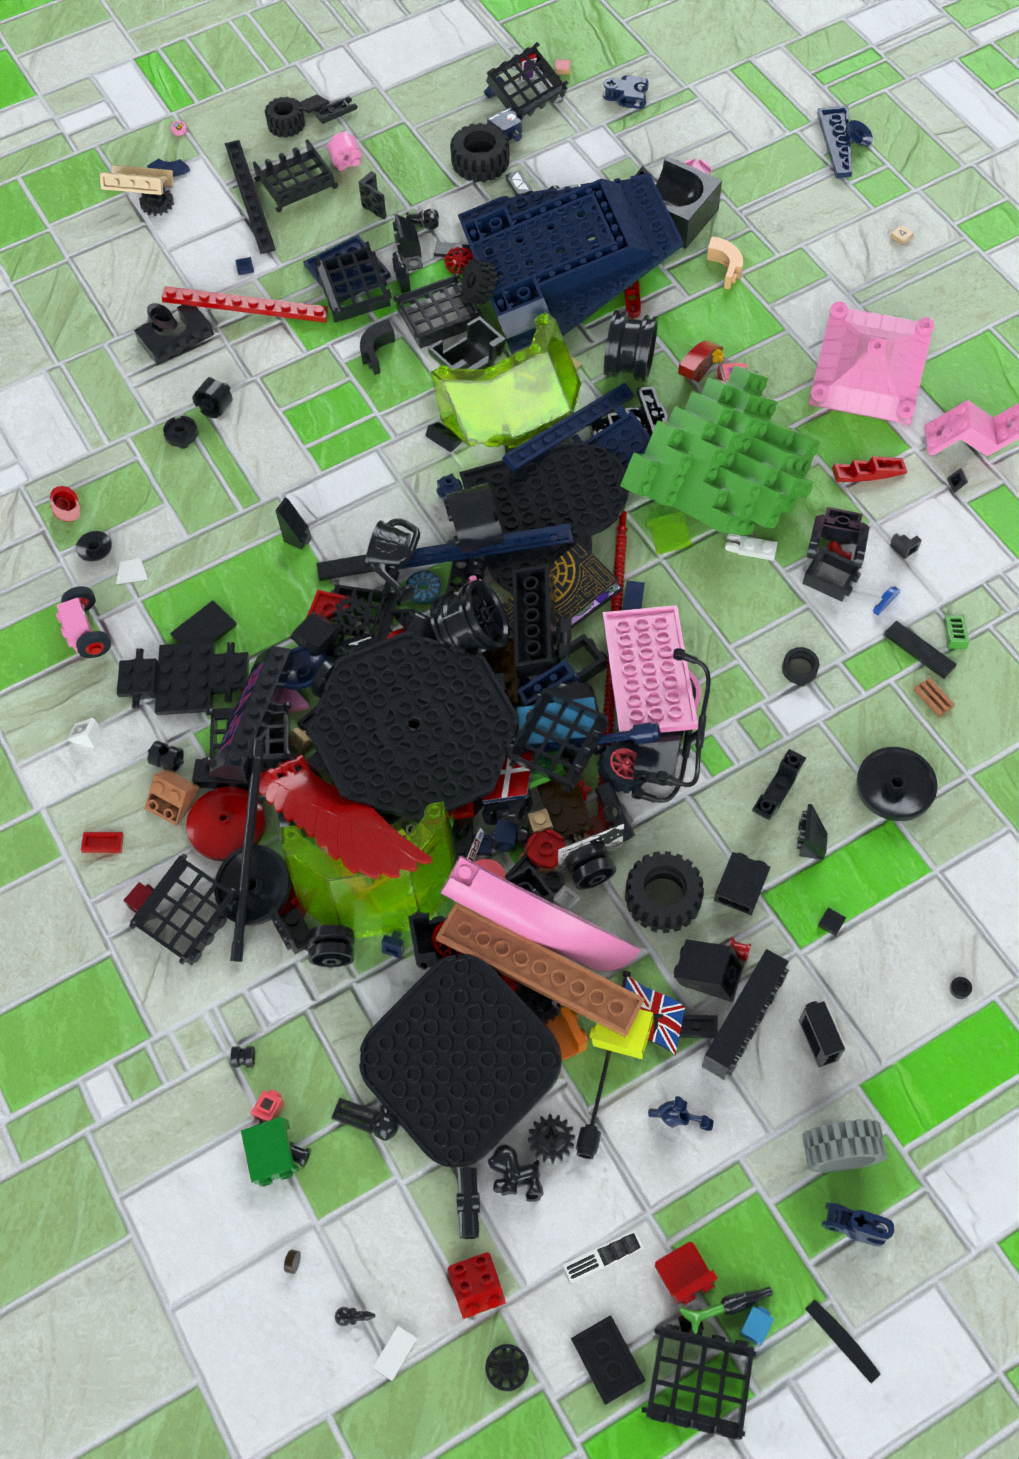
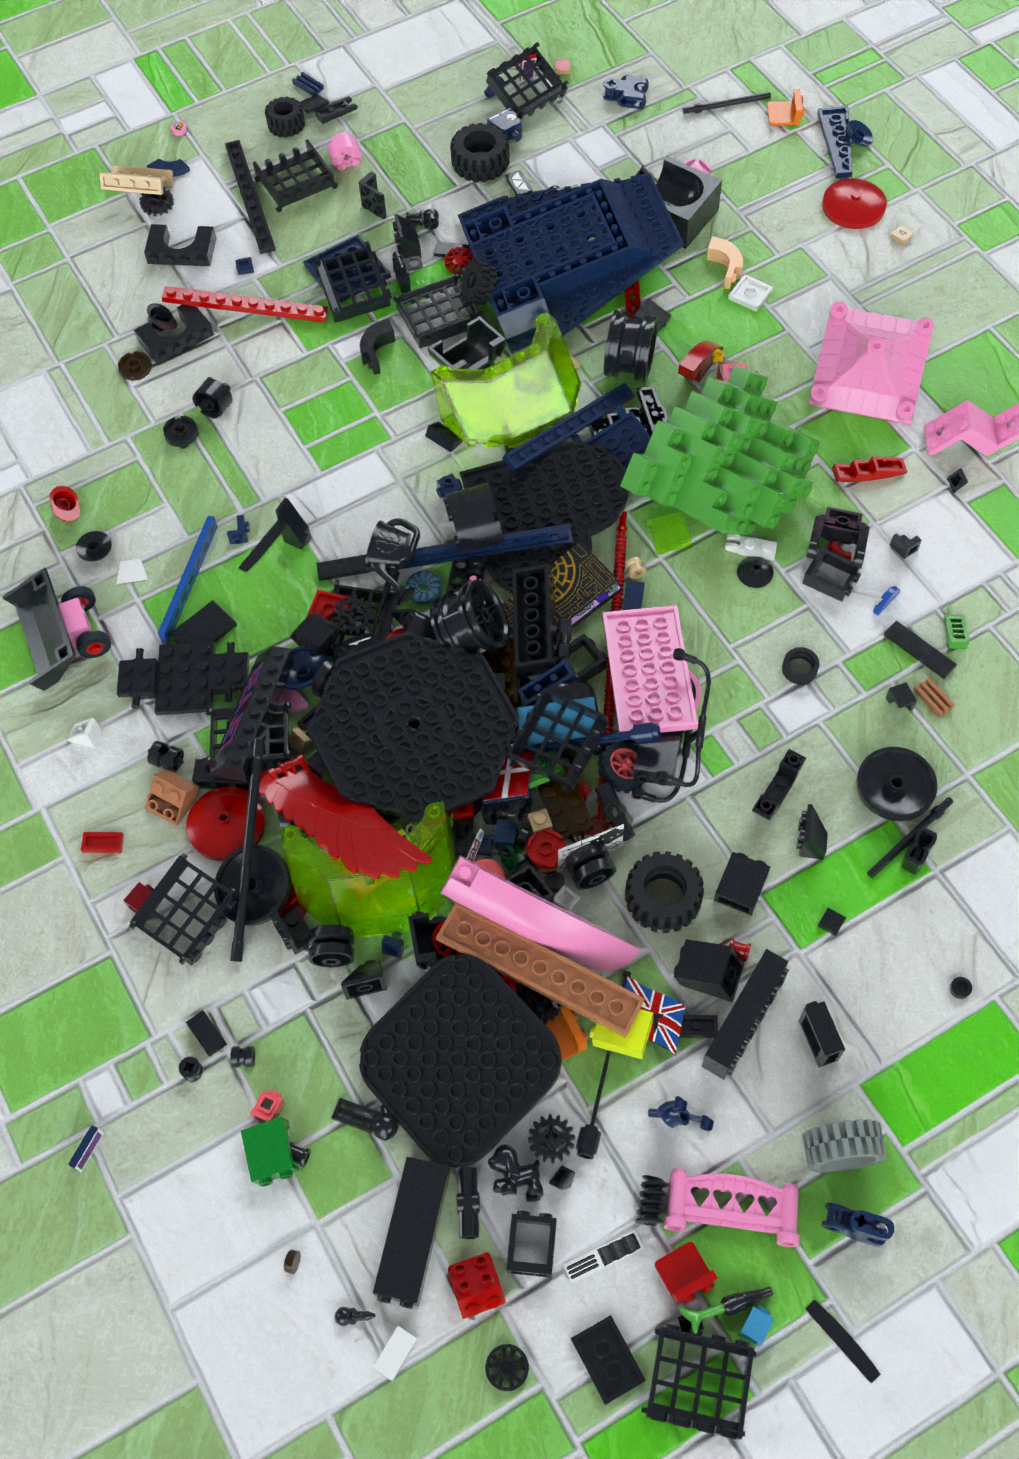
(43, 628): none -> black slope
(86, 1148): none -> tile
(134, 366): none -> dark brown tile
(187, 580): none -> blue tile
(195, 1069): none -> black wheel
(196, 254): none -> black arch
(206, 1033): none -> black slope
(240, 535): none -> dark blue bracket
(261, 547): none -> black sticker
(310, 83): none -> dark blue tile
(364, 980): none -> black slope
(411, 1232): none -> black brick
(511, 859): none -> dark green tile
(526, 1268): none -> black window
(563, 1178): none -> black slope
(635, 567): none -> tan wheel
(651, 1201): none -> black piece
(652, 309): none -> black piece
(684, 1209): none -> bright pink piece
(698, 108): none -> black bar
(750, 293): none -> white tile
(752, 577): none -> black dish
(786, 111): none -> bracket
(854, 203): none -> red dish
(901, 696): none -> black panel
(919, 850): none -> black brick
(935, 813): none -> black bar

